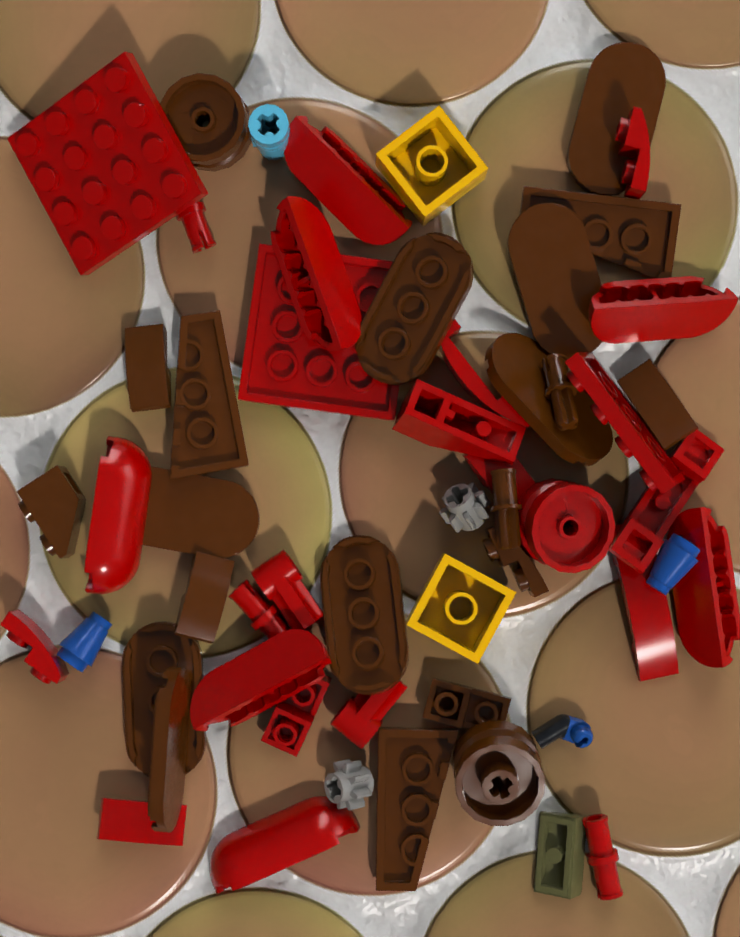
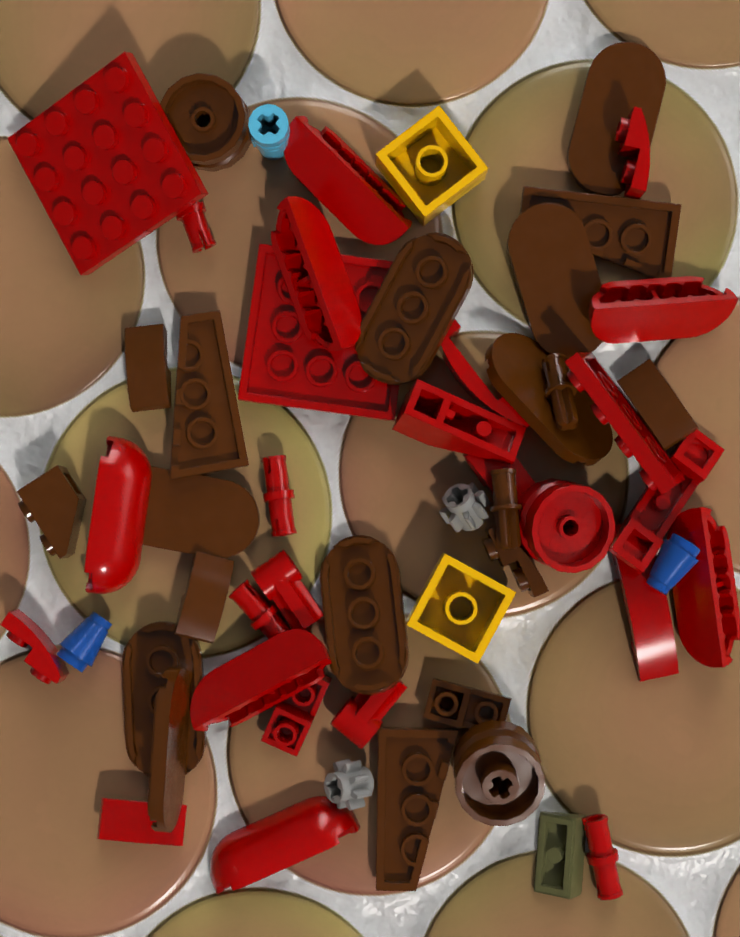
(278, 495): none -> red pin
(565, 728): arm -> none

